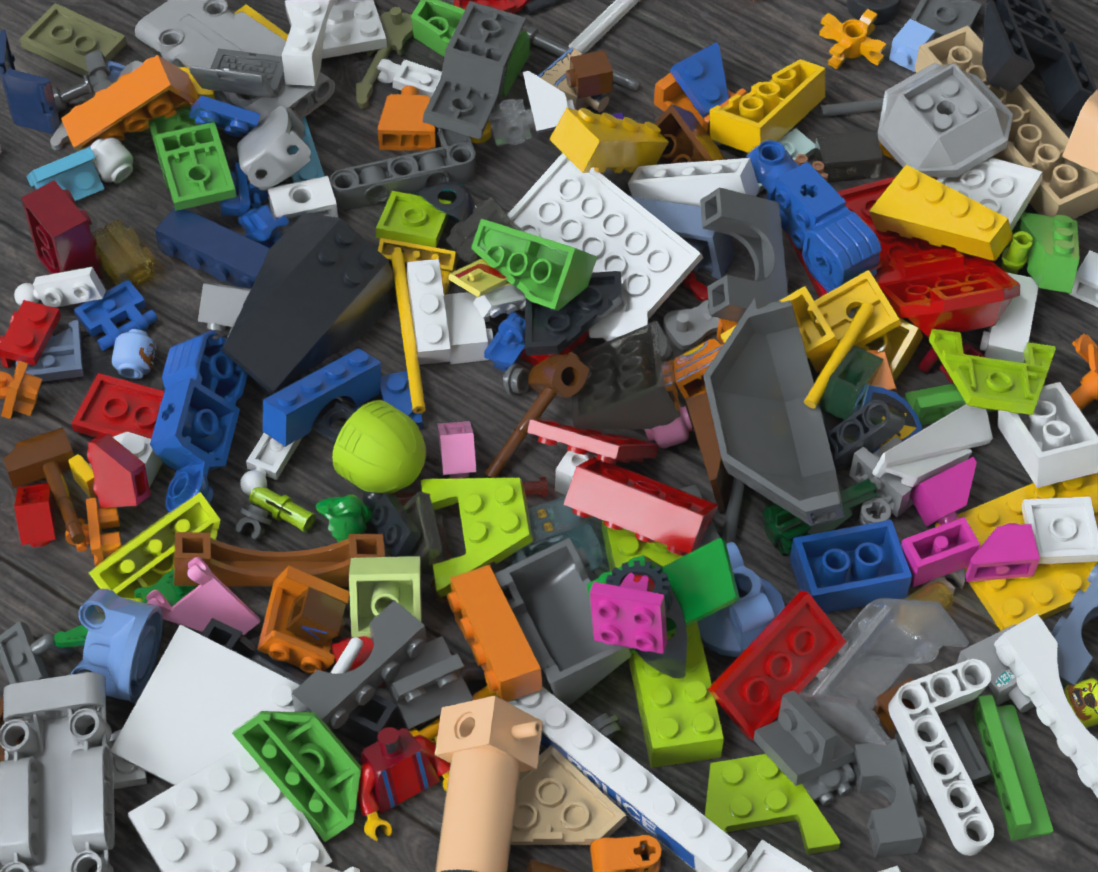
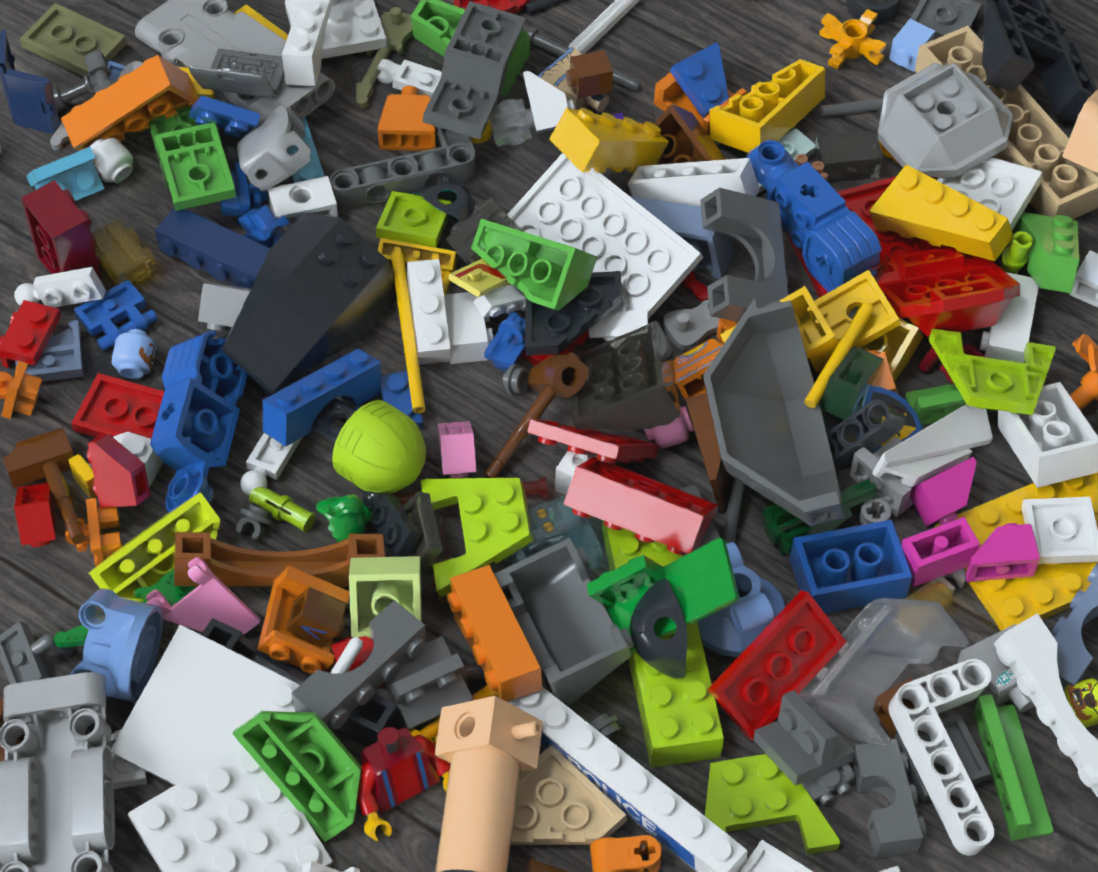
(632, 607): dark pink plate -> none

